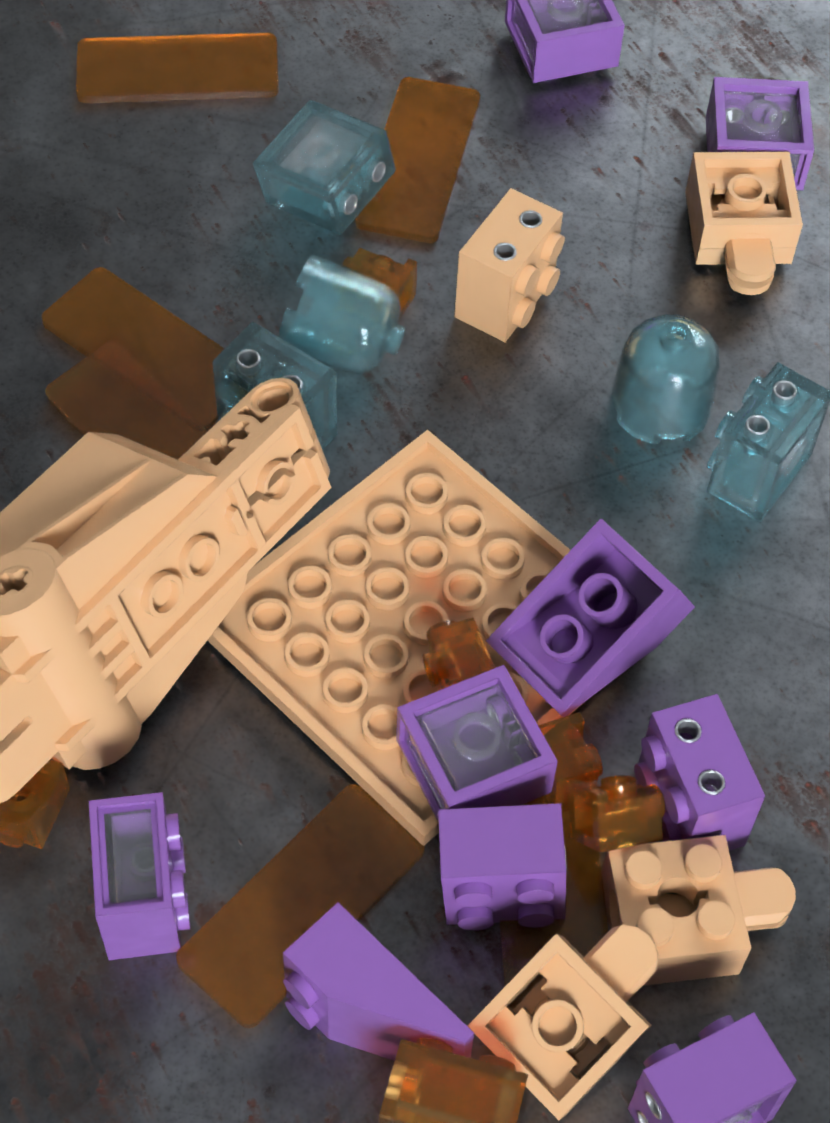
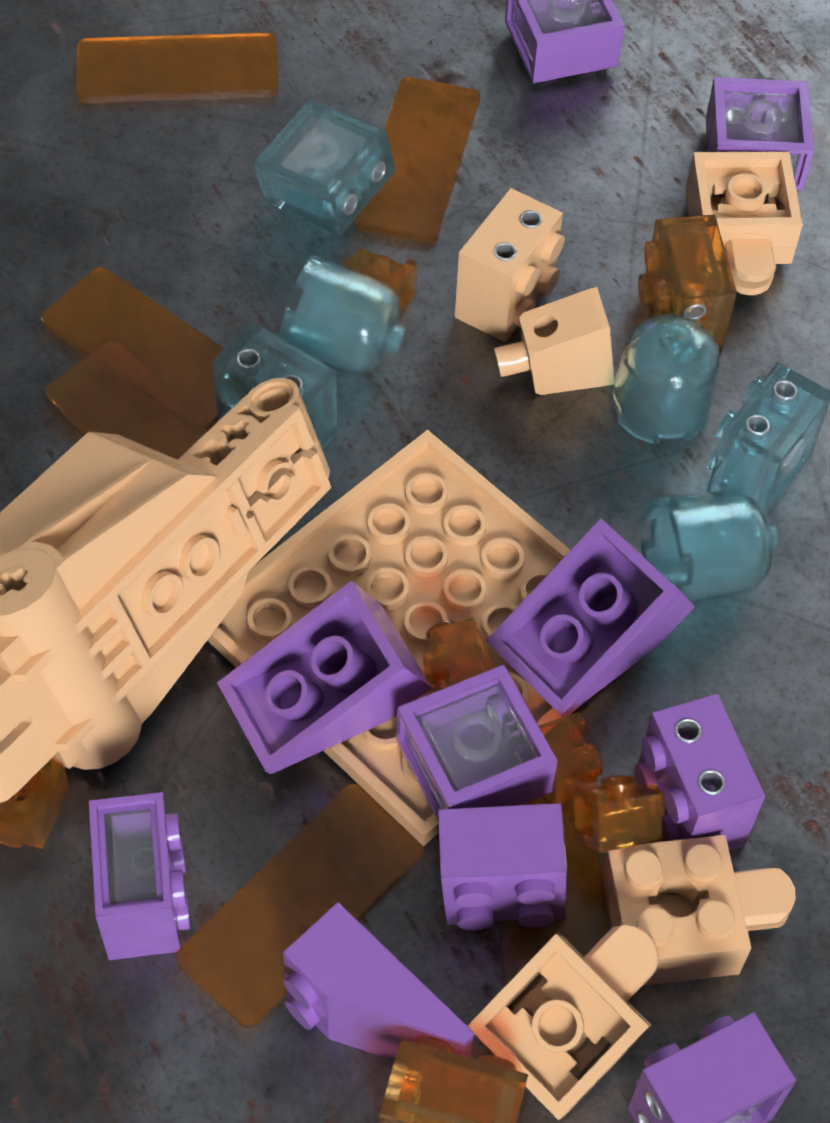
(323, 680): none -> medium lavender slope
(562, 345): none -> light nougat torso
(689, 273): none -> clear orange piece
(710, 542): none -> clear light blue cylinder

